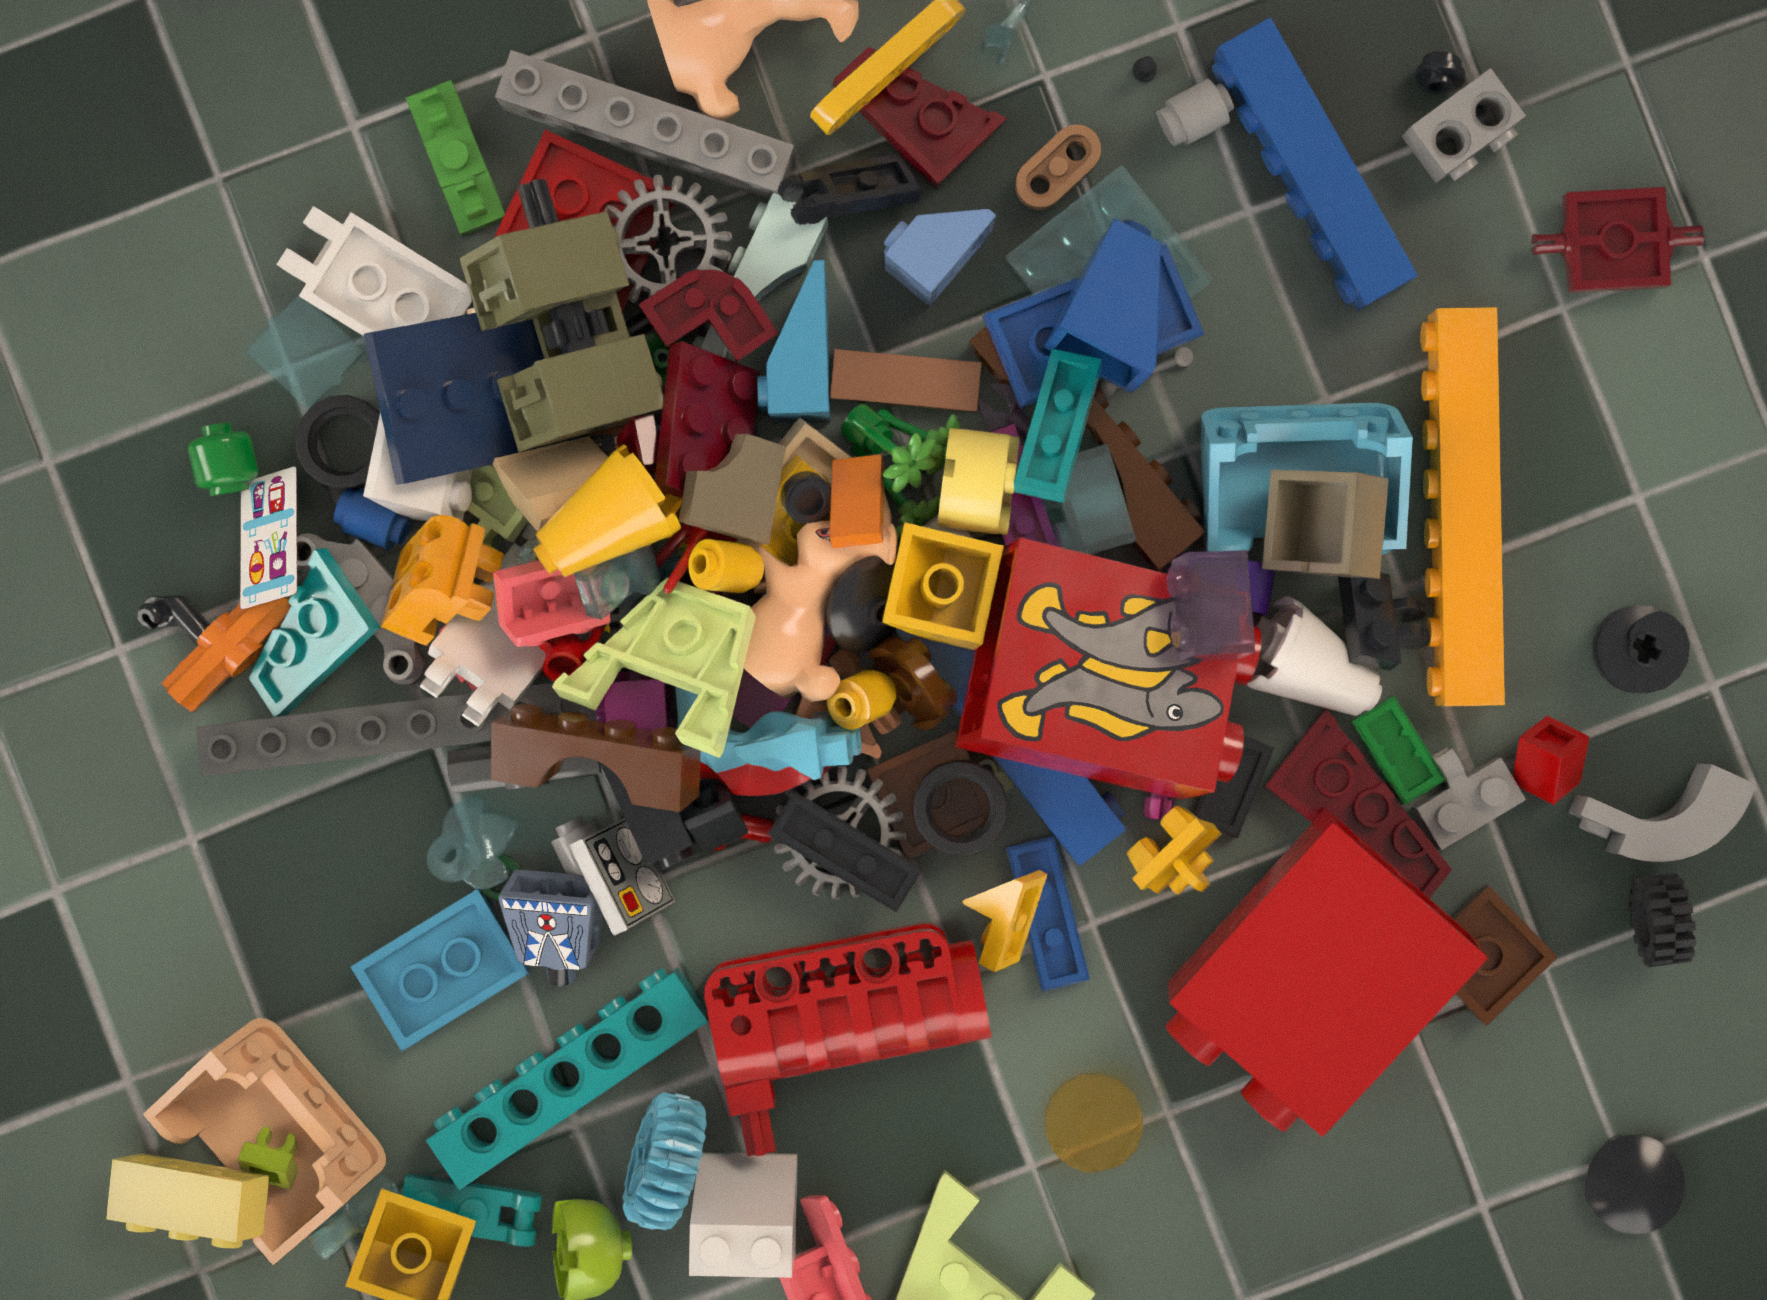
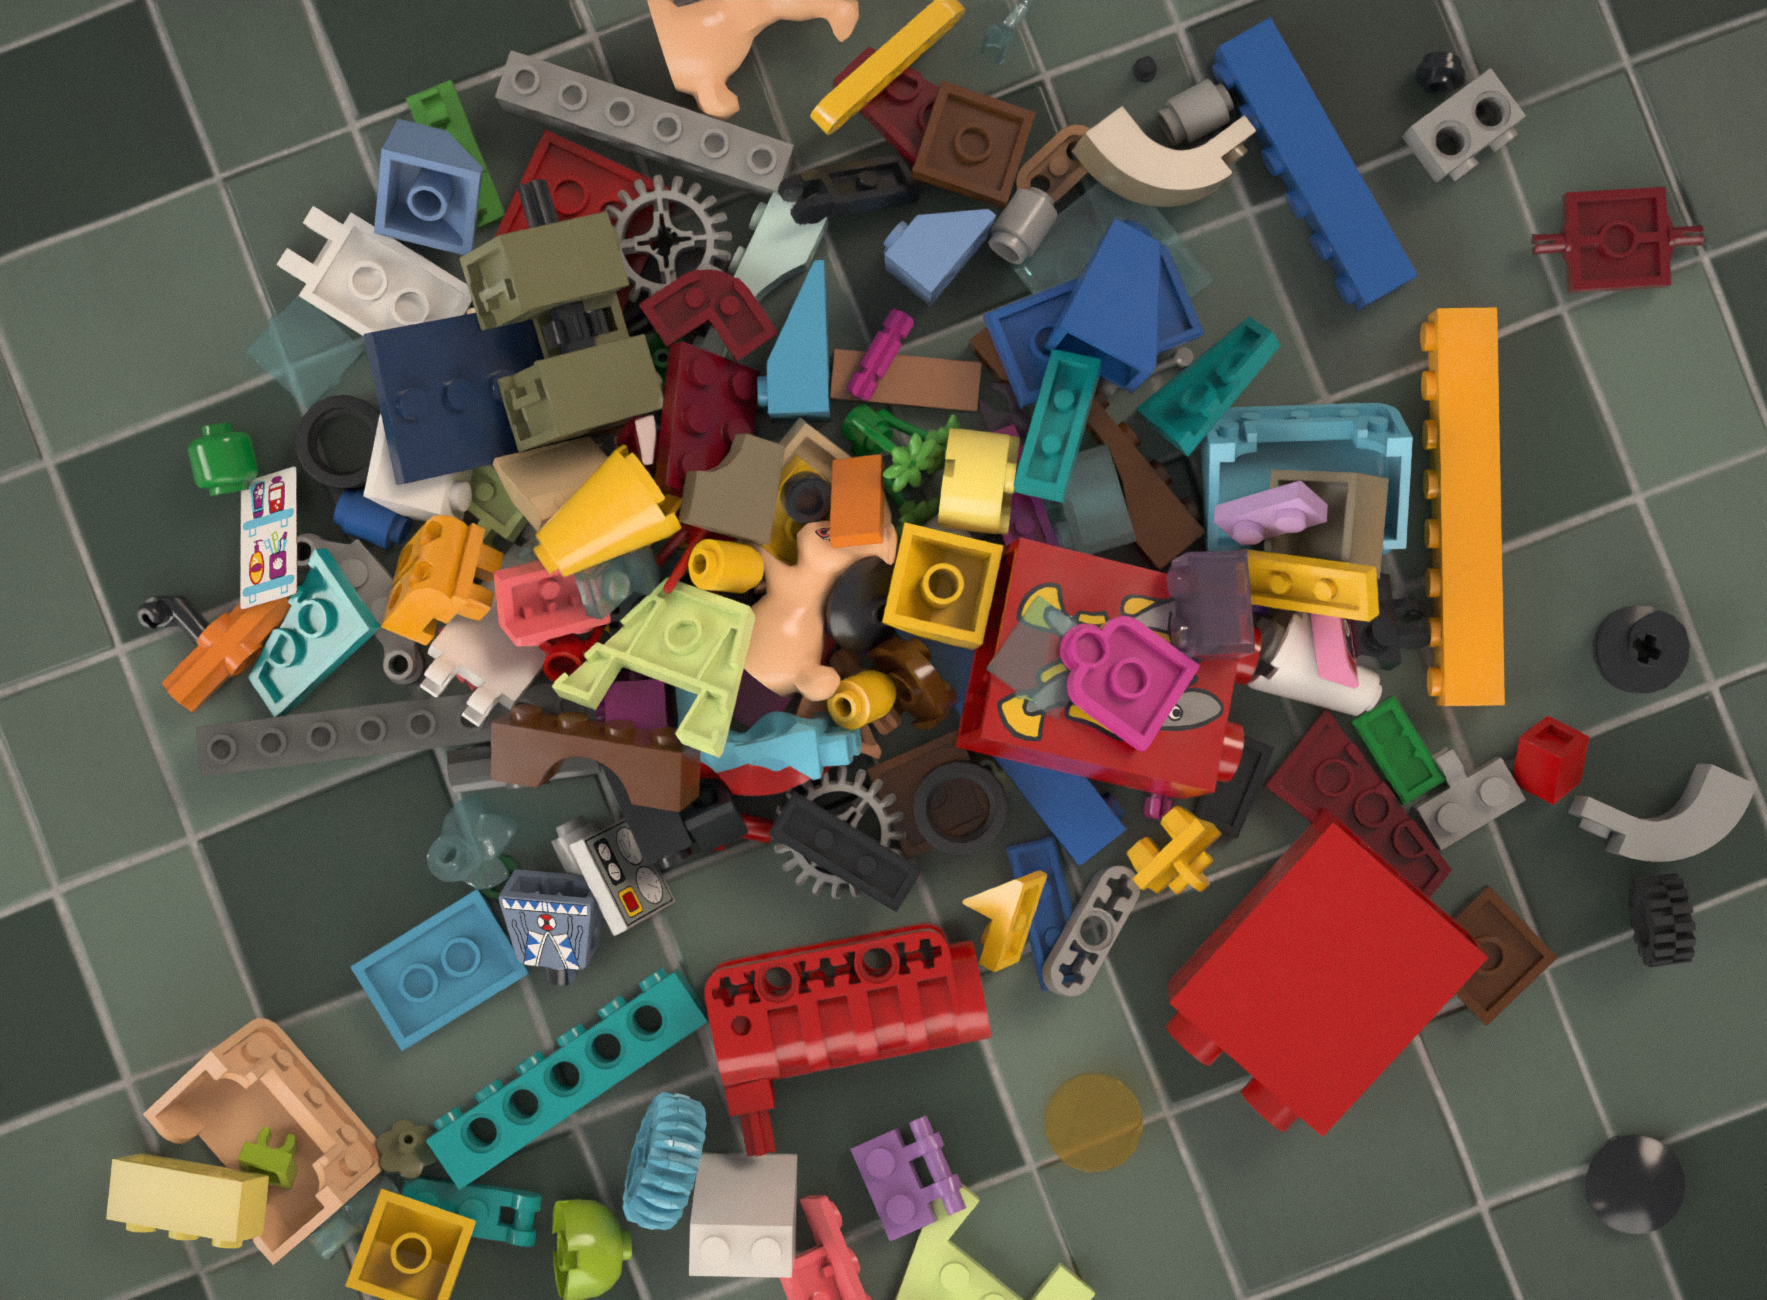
(402, 1157): none -> olive plant
(427, 189): none -> medium blue slope
(880, 354): none -> dark pink axle
(896, 1185): none -> medium lavender plate
(973, 144): none -> reddish brown plate
(1023, 225): none -> light grey brick
(1032, 658): none -> clear light blue piece
(1085, 968): none -> light grey beam
(1125, 676): none -> dark pink plate
(1154, 175): none -> arch
(1206, 388): none -> teal wing
(1271, 513): none -> lavender plate
(1313, 585): none -> yellow plate
(1334, 649): none -> bright pink slope

